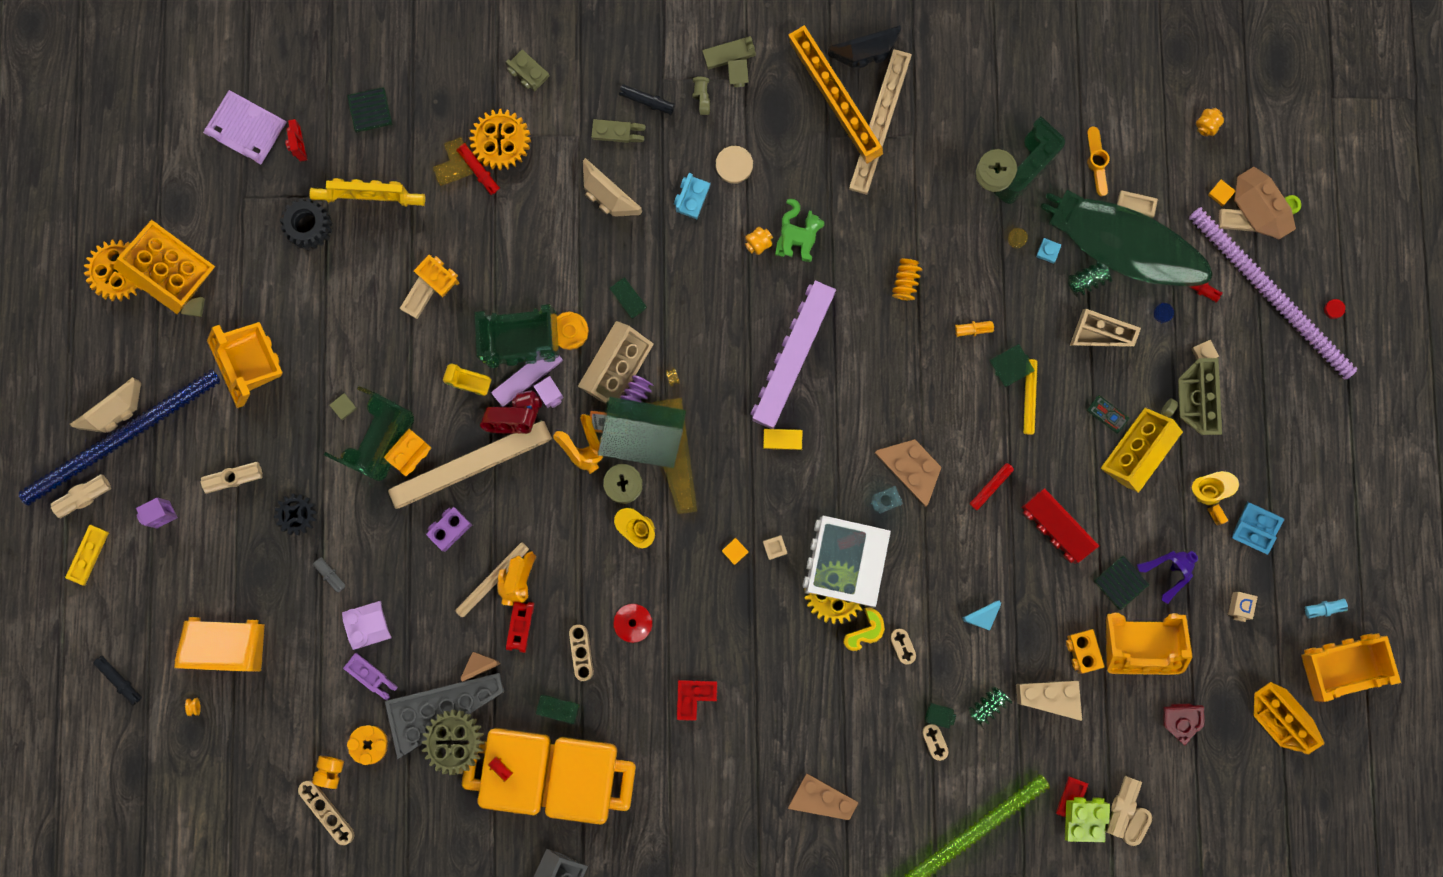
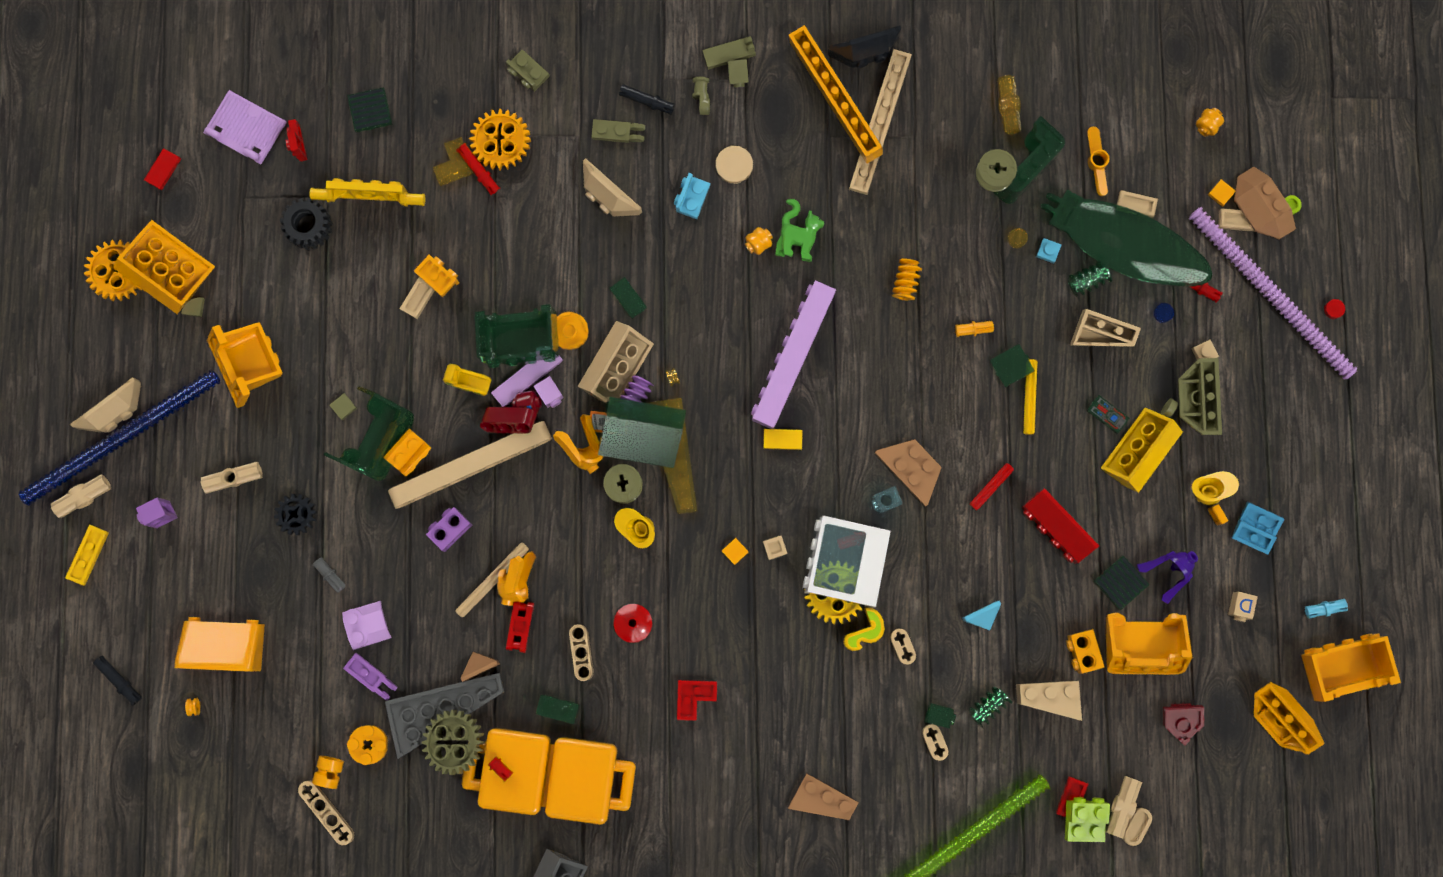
(162, 169): none -> red tile
(1009, 104): none -> clear yellow piece

